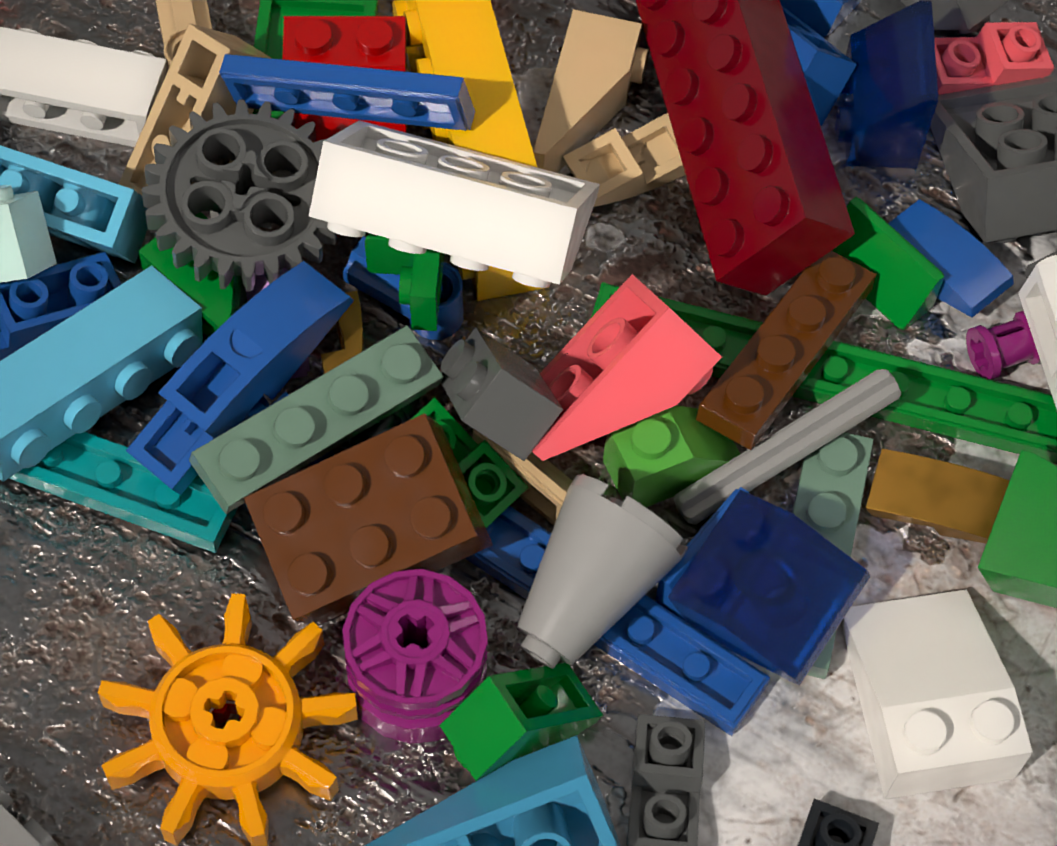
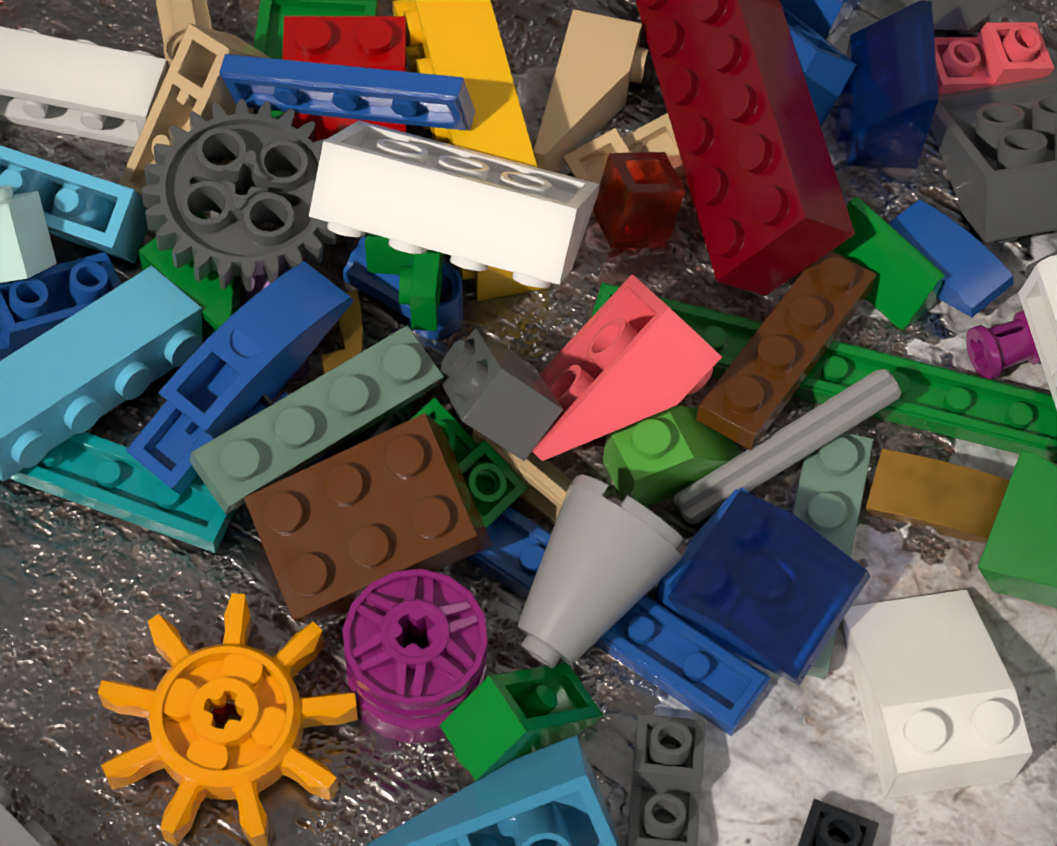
(638, 200): none -> clear red brick

